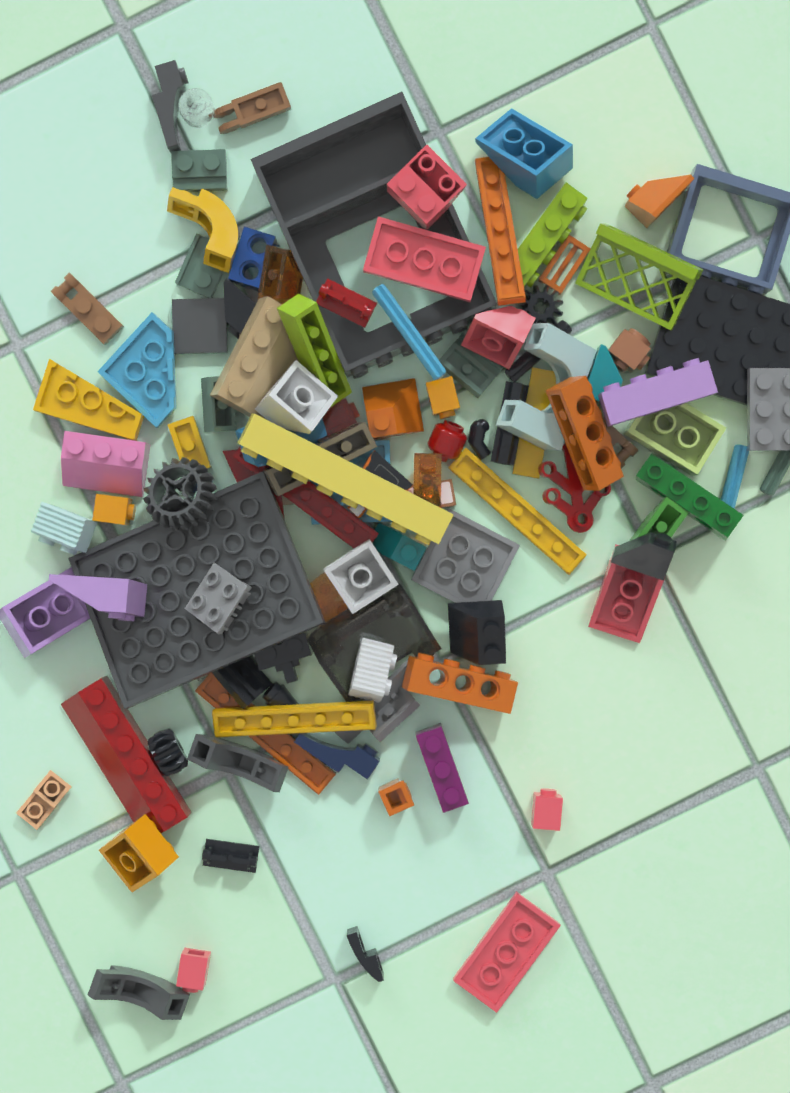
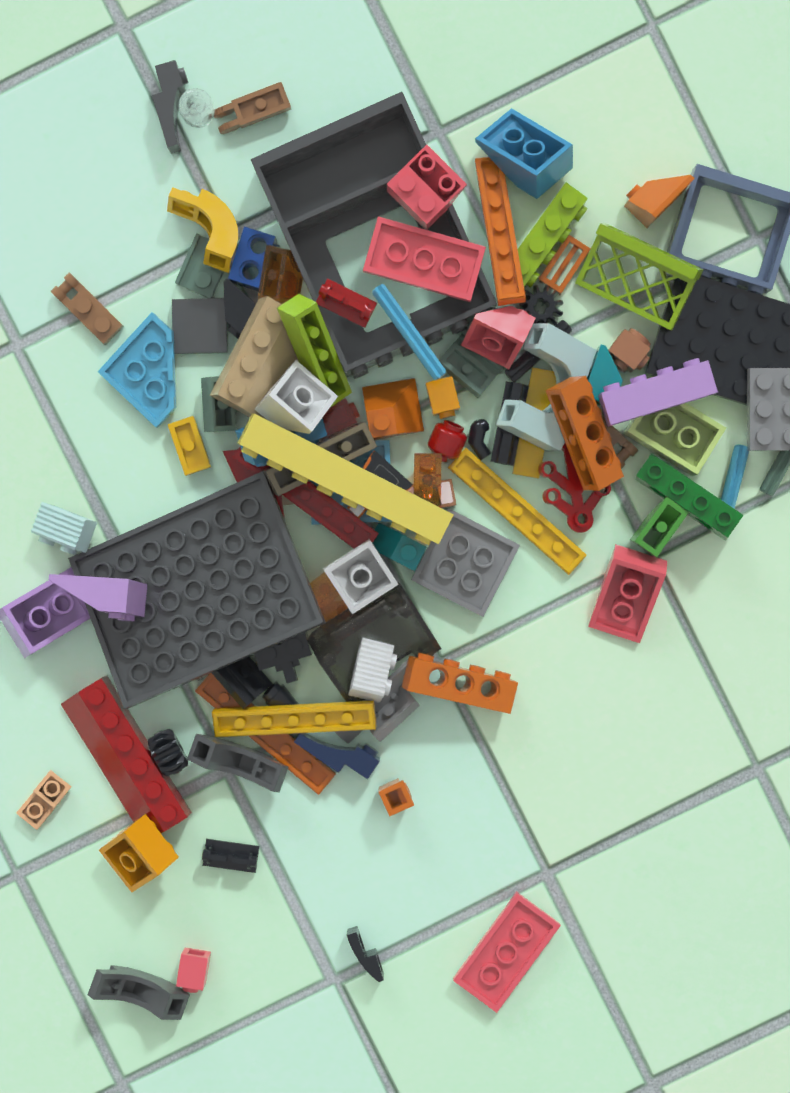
(80, 402): yellow wing -> none
(104, 463): bright pink slope -> none
(113, 509): light orange brick -> none
(163, 506): dark grey gear -> none
(199, 170): sand green plate -> none
(218, 598): light grey hinge -> none
(441, 767): magenta brick -> none
(478, 631): black slope -> none
(547, 810): coral brick -> none
(646, 554): black slope -> none

